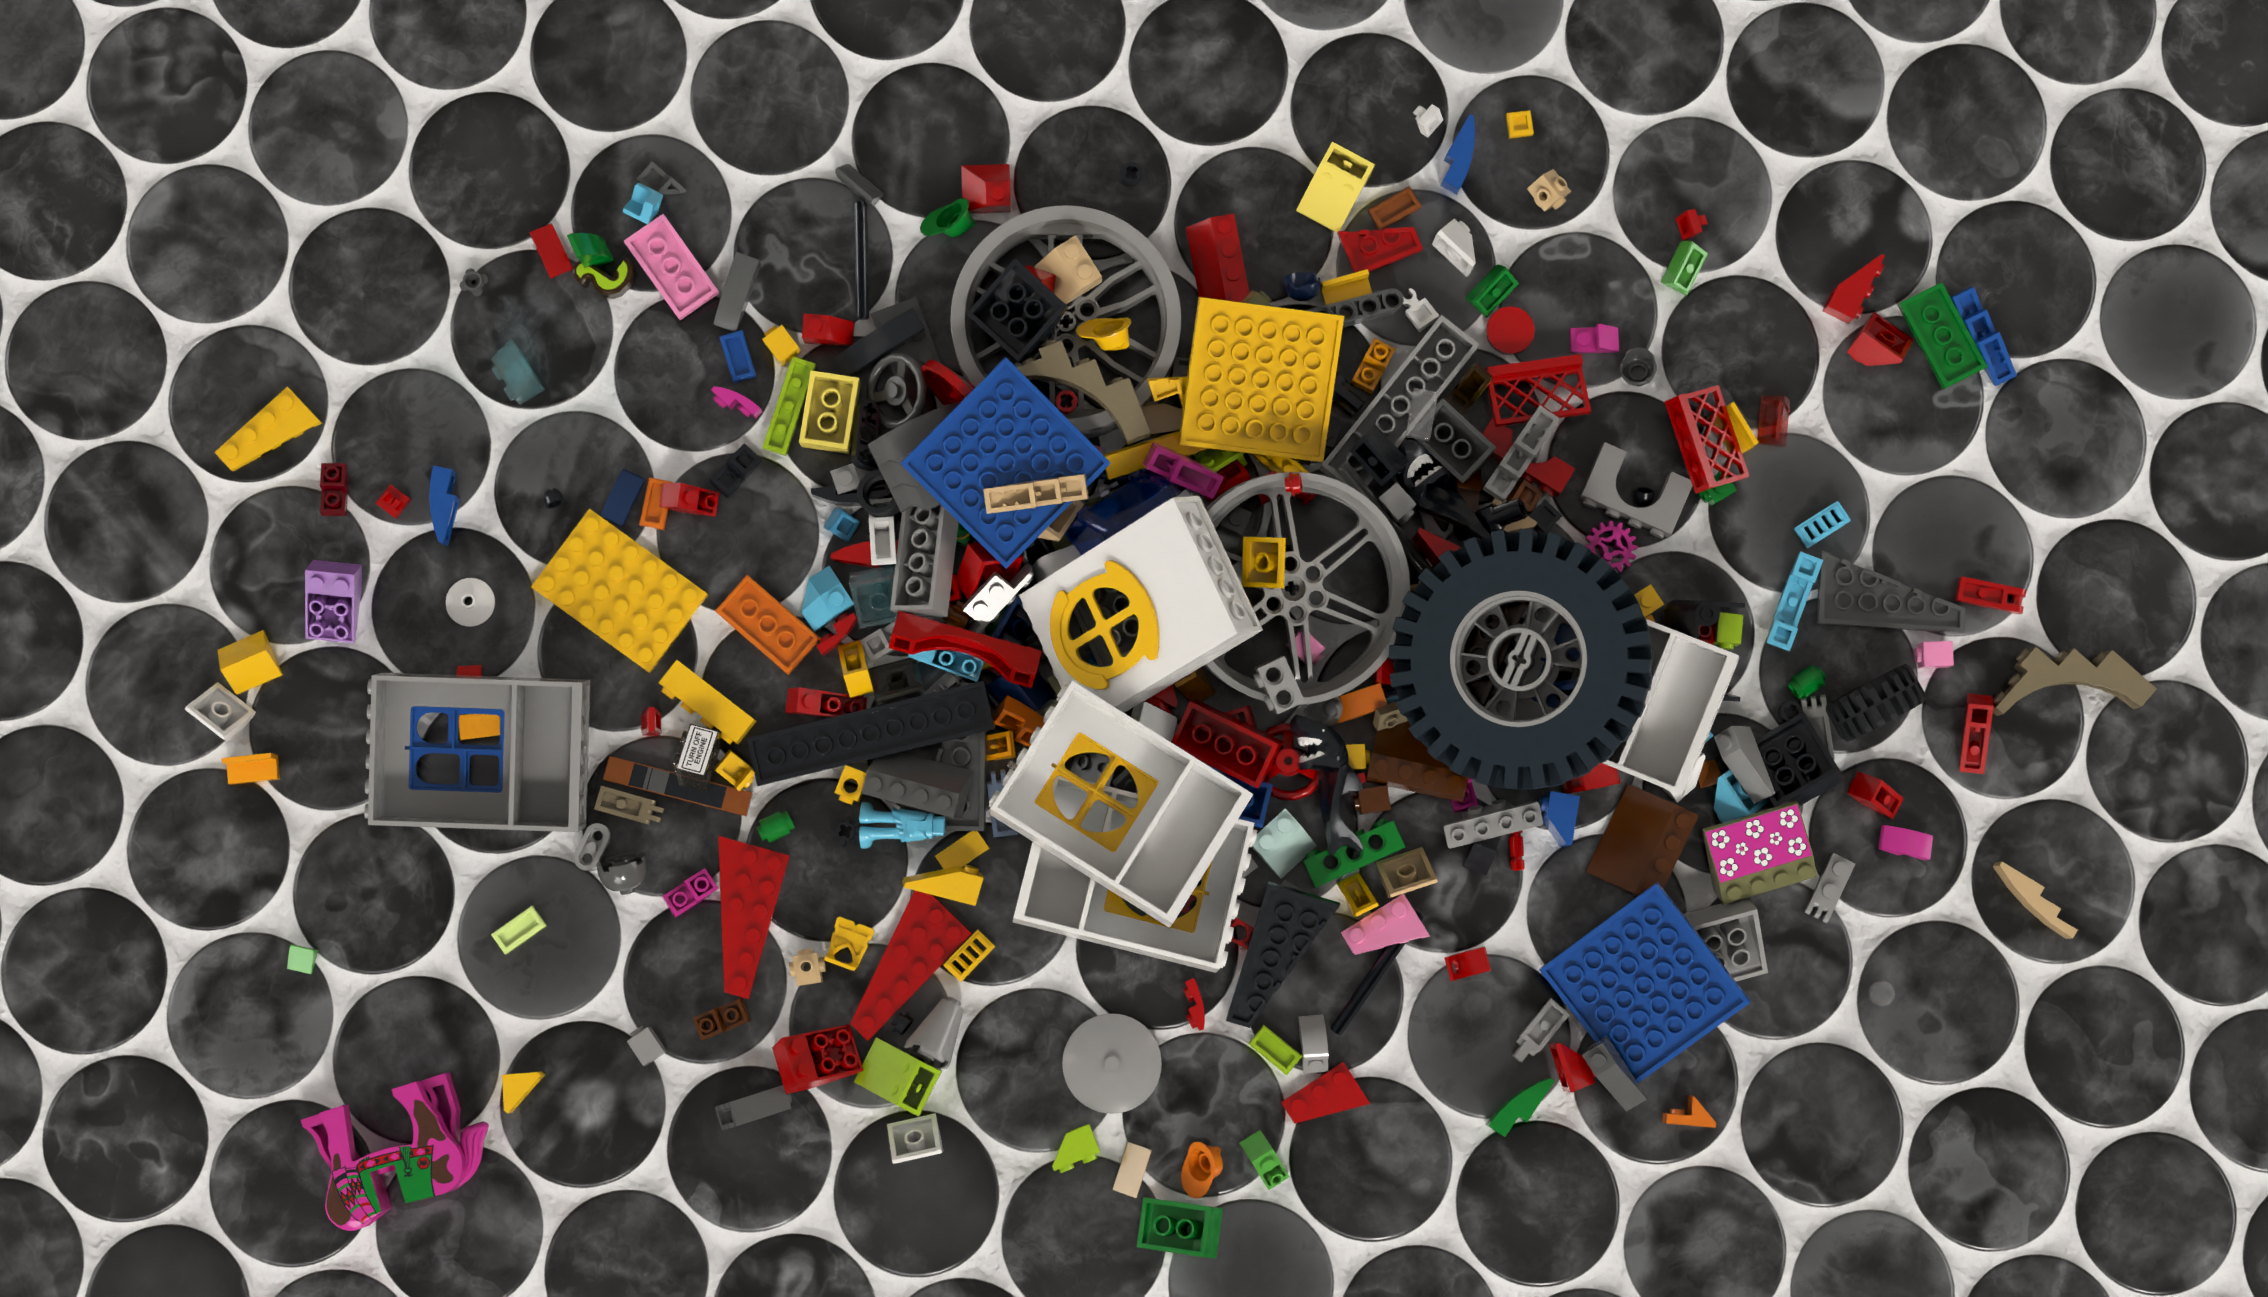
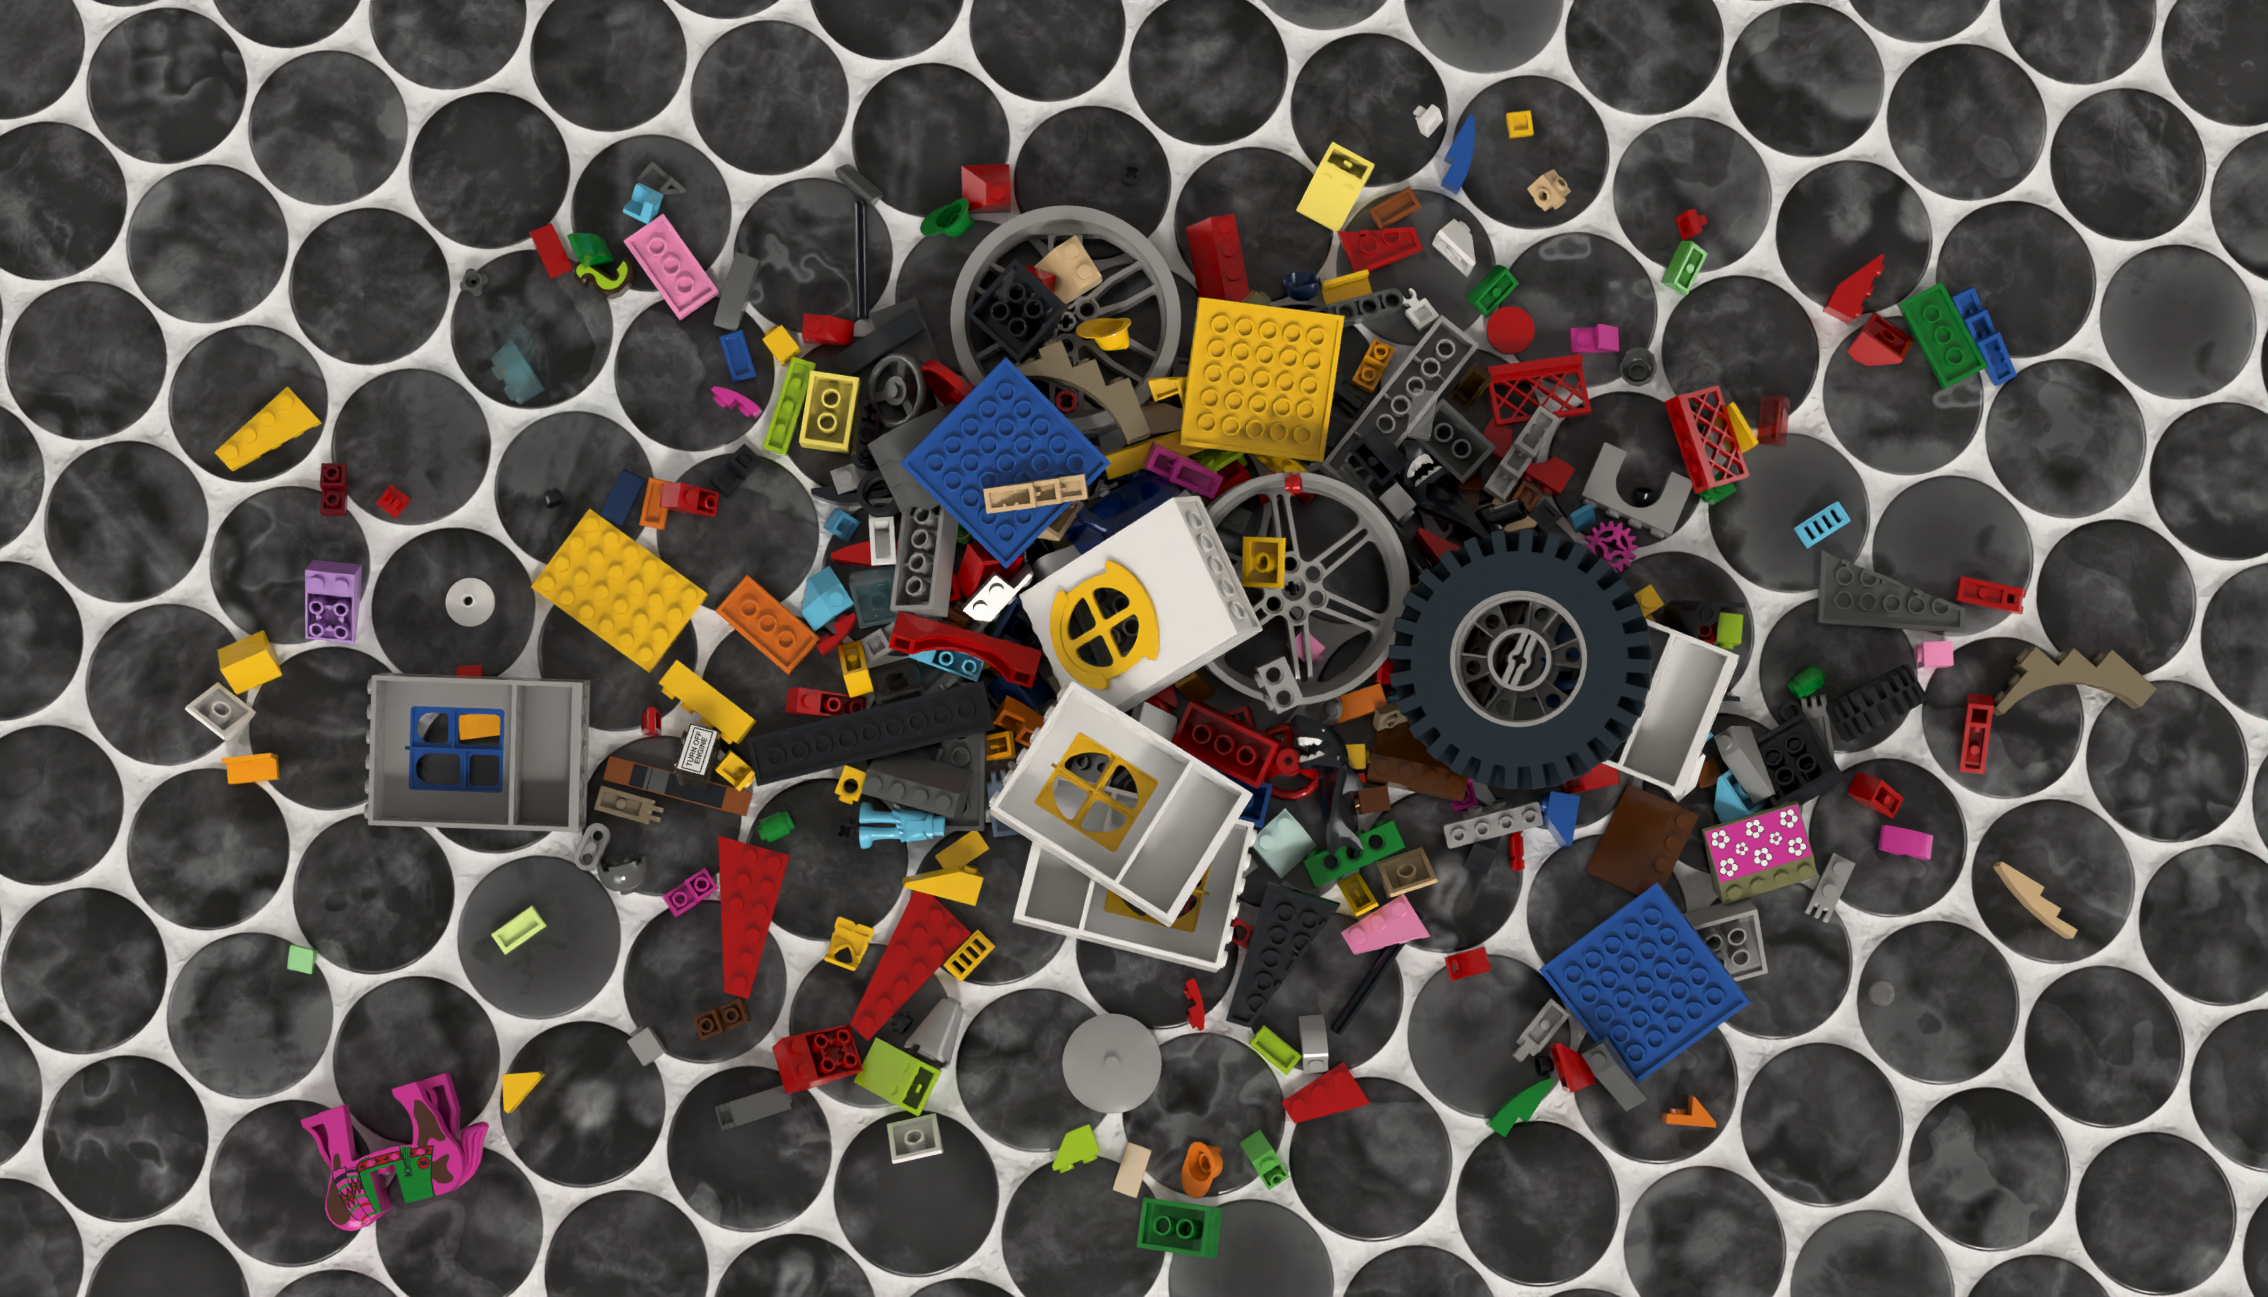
(442, 502): blue slope -> none
(812, 976): tan brick -> none
(1544, 1065): none -> black hinge
(1582, 518): none -> dark azure slope
(1793, 600): medium azure slope -> none

